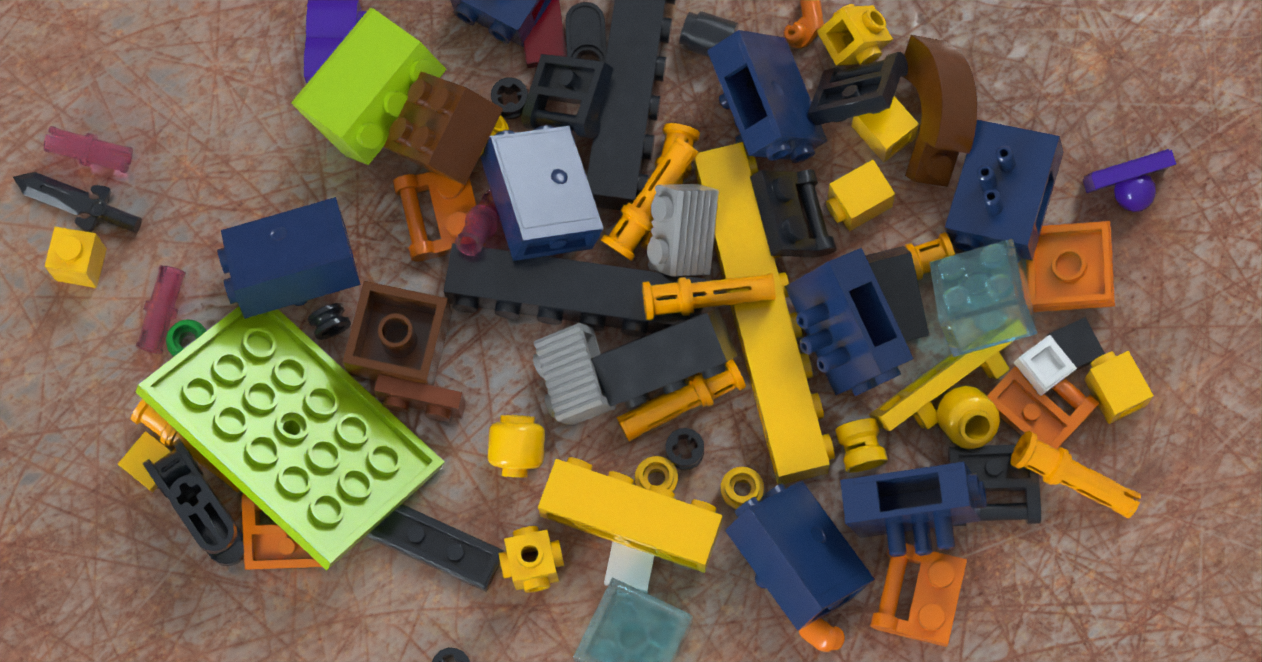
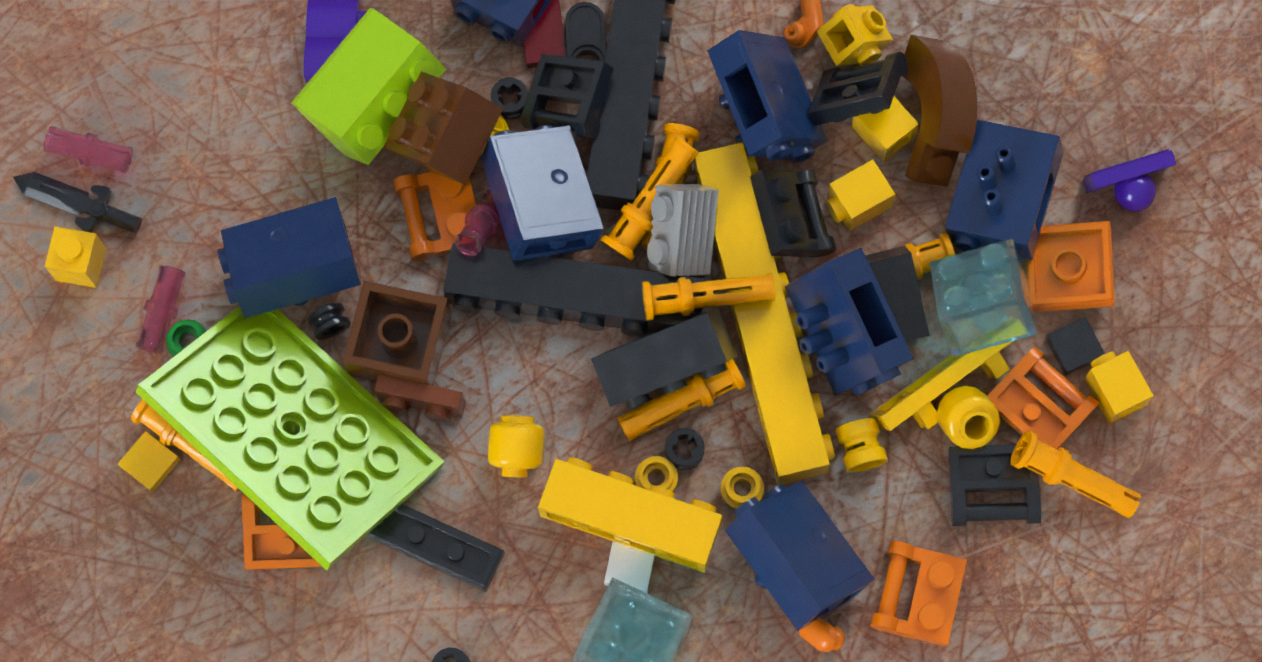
(208, 521): black piece -> none
(531, 575): yellow brick -> none
(570, 374): light grey brick -> none
(705, 31): black brick -> none
(915, 503): dark blue piece -> none
(1045, 365): white tile -> none

